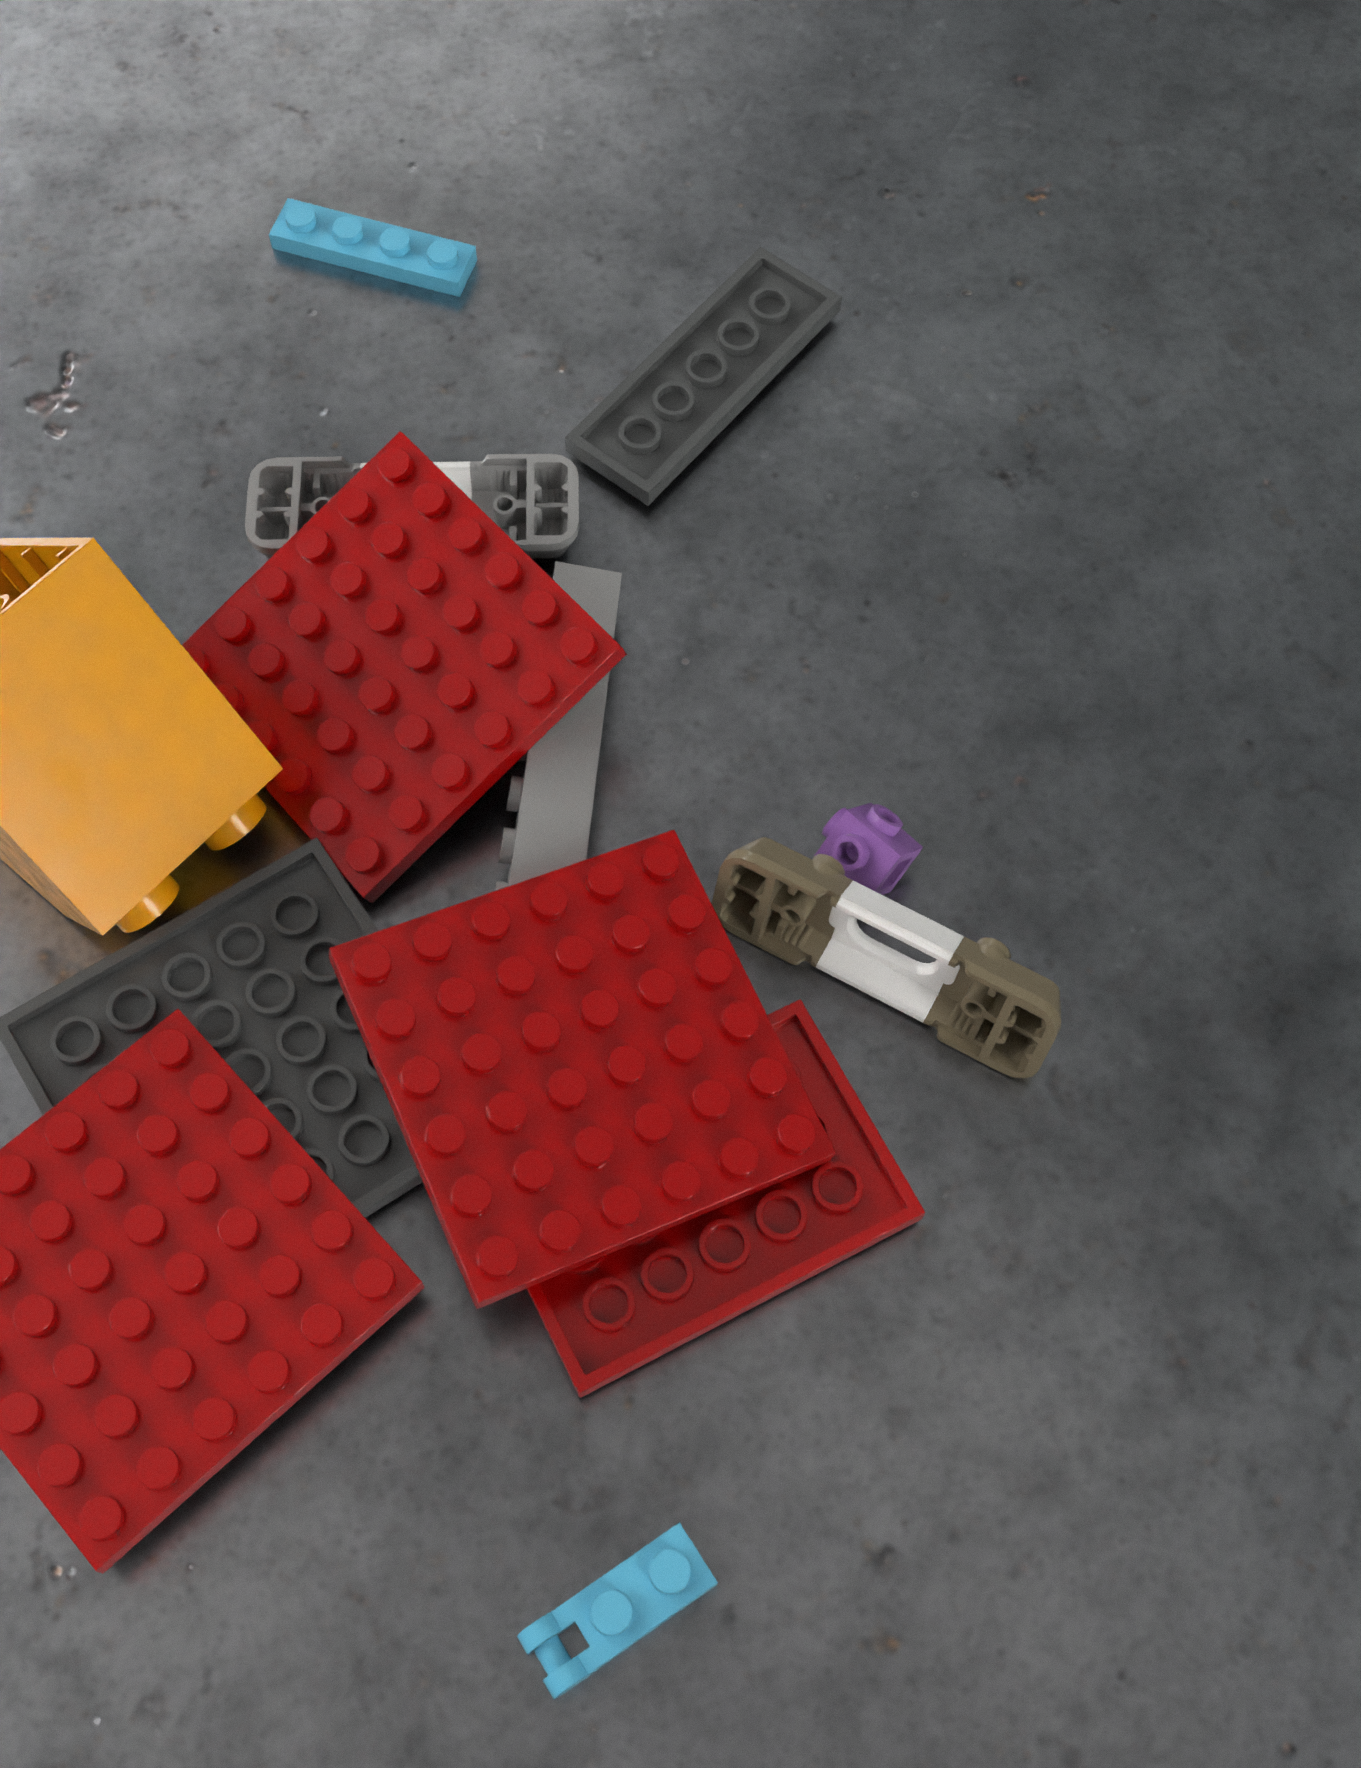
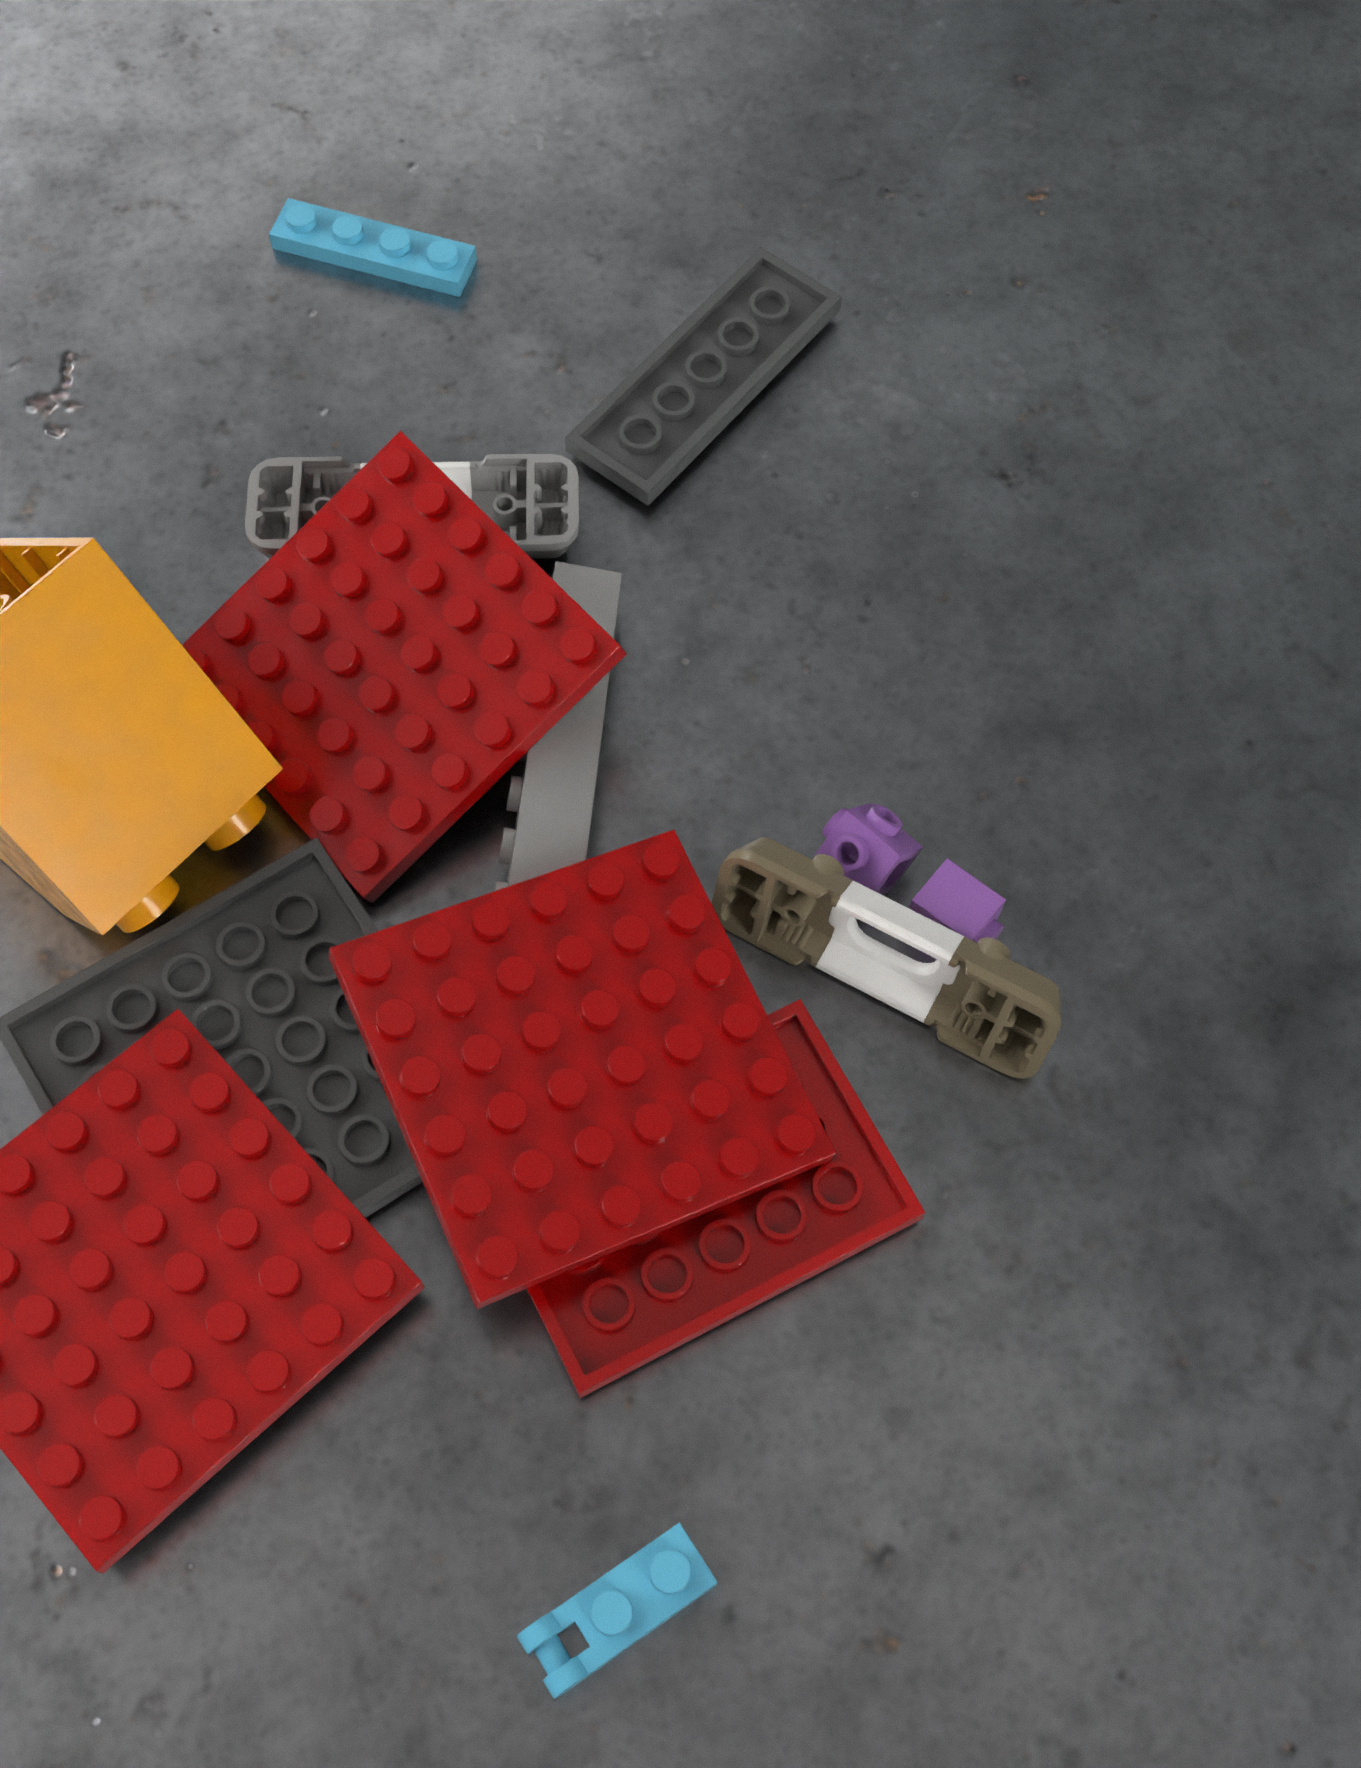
(960, 903): none -> medium lavender brick

